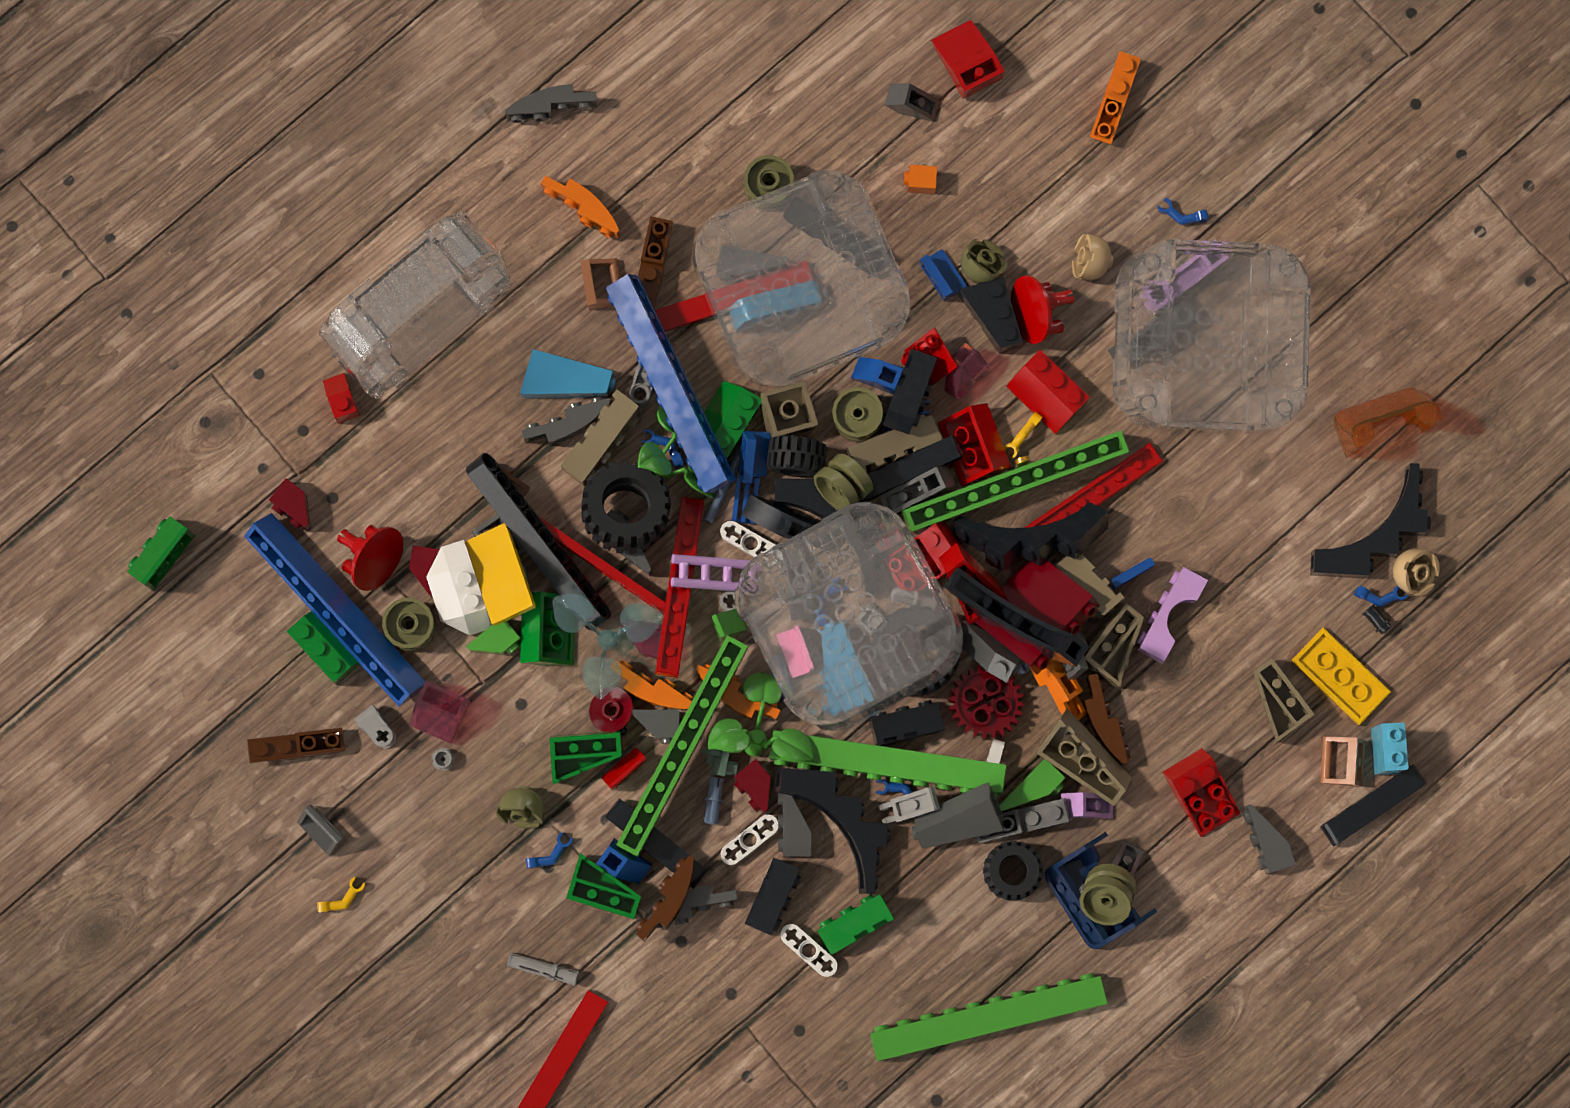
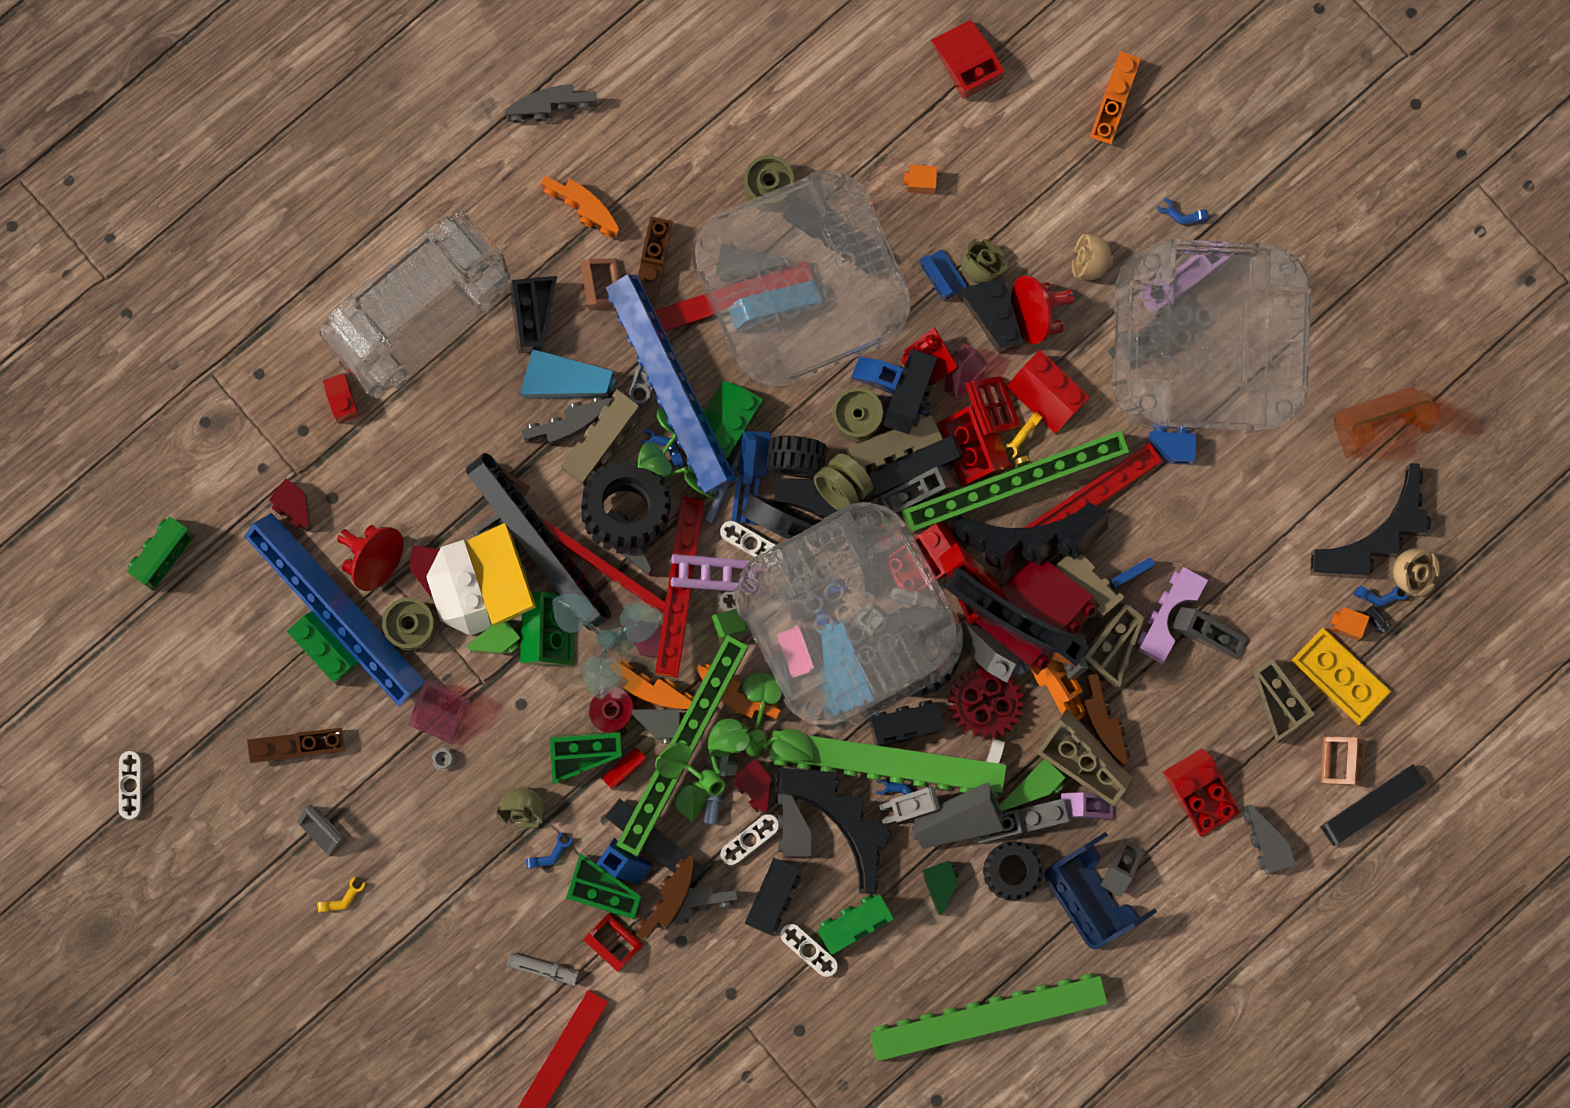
(138, 791): none -> white beam
(374, 725): light grey piece -> none
(531, 310): none -> black wedge
(603, 951): none -> red tile
(691, 797): none -> bright green plant
(788, 410): dark tan slope -> none
(911, 101): dark grey slope -> none
(941, 884): none -> dark green slope
(993, 405): none -> red piece
(1108, 894): olive wheel -> none
(1174, 447): none -> blue slope
(1208, 632): none -> dark grey slope
(1349, 623): none -> orange brick
(1389, 748): medium azure panel -> none

